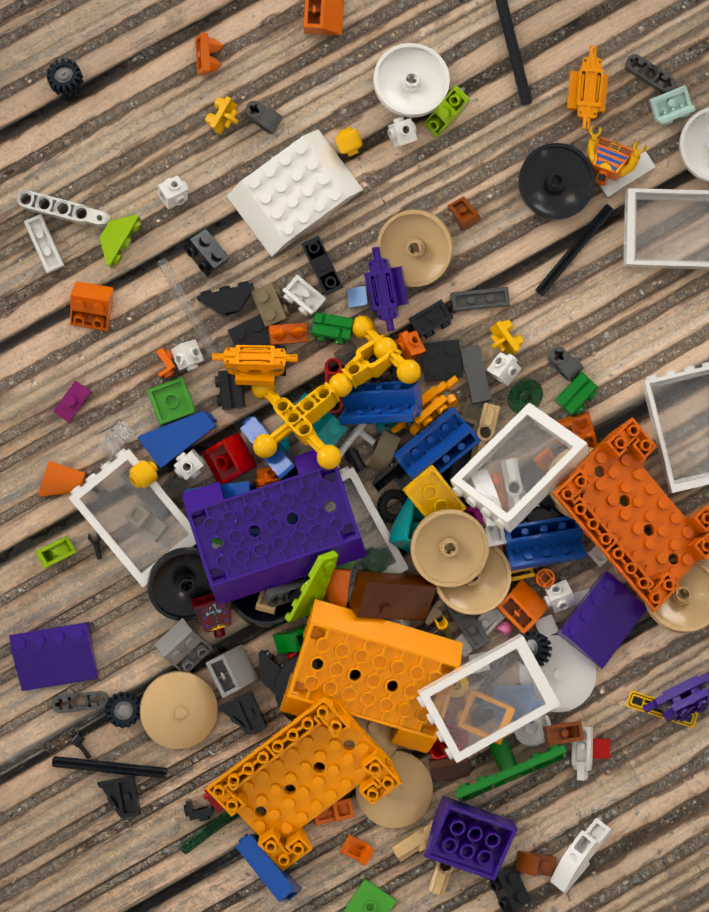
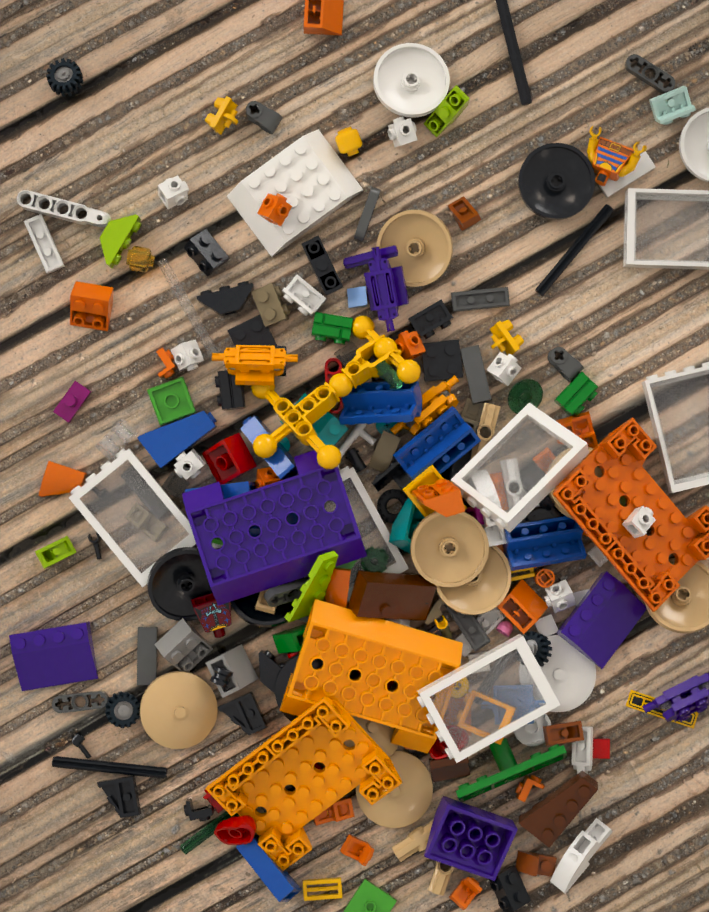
(140, 259): none -> clear yellow head
(143, 474): yellow head -> none
(146, 655): none -> dark grey tile
(204, 46): orange tile -> none
(221, 676): none -> black wheel
(236, 830): none -> red piece
(274, 209): none -> orange brick
(288, 333): orange tile -> none
(322, 888): none -> yellow tile
(364, 258): none -> dark purple axle
(367, 214): none -> dark grey beam
(388, 374): none -> clear green arm
(441, 497): none -> orange slope
(465, 892): none -> orange bracket
(524, 788): none -> orange bracket
(553, 814): none -> reddish brown wedge
(588, 89): light orange piece -> none
(639, 521): none -> white brick

